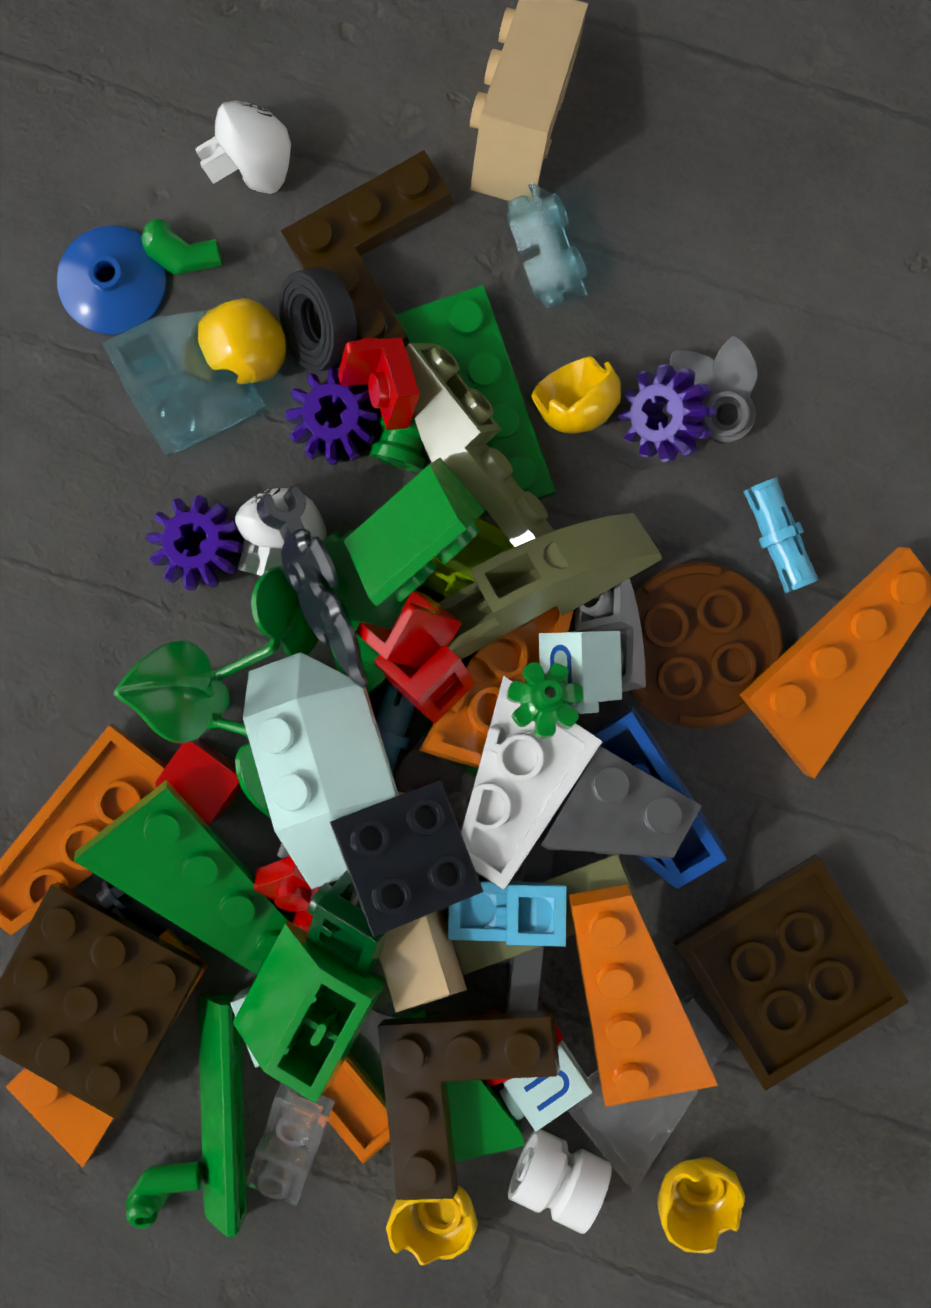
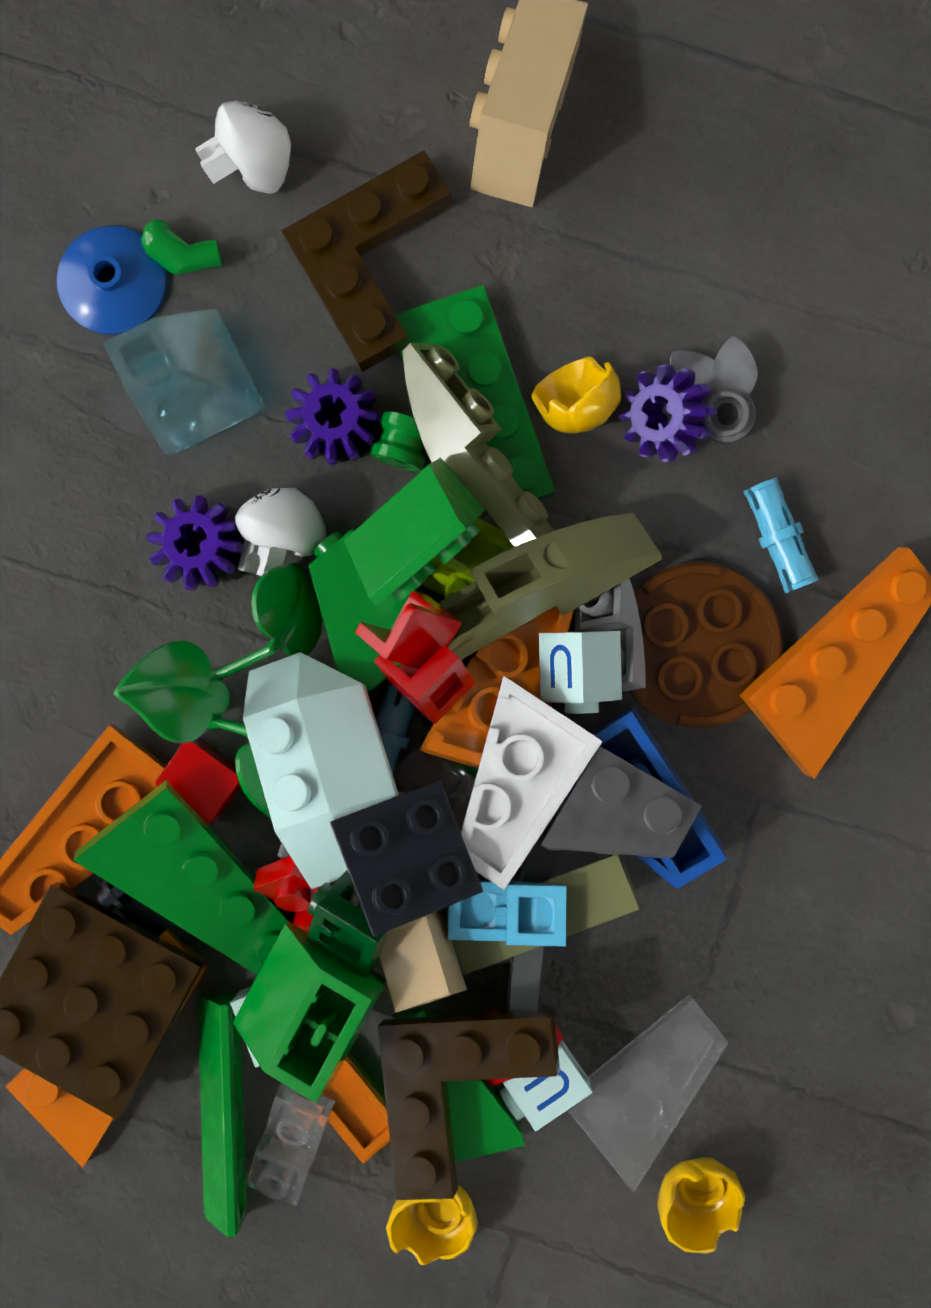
(155, 1187): green arm -> none
(243, 340): yellow hair -> none
(304, 566): black piece -> none
(336, 314): black tyre -> none
(389, 377): red bracket -> none
(537, 706): green plant -> none
(541, 225): clear light blue hinge -> none
(560, 1181): white wheel -> none
(634, 1011): orange wing -> none
(790, 972): dark brown plate -> none

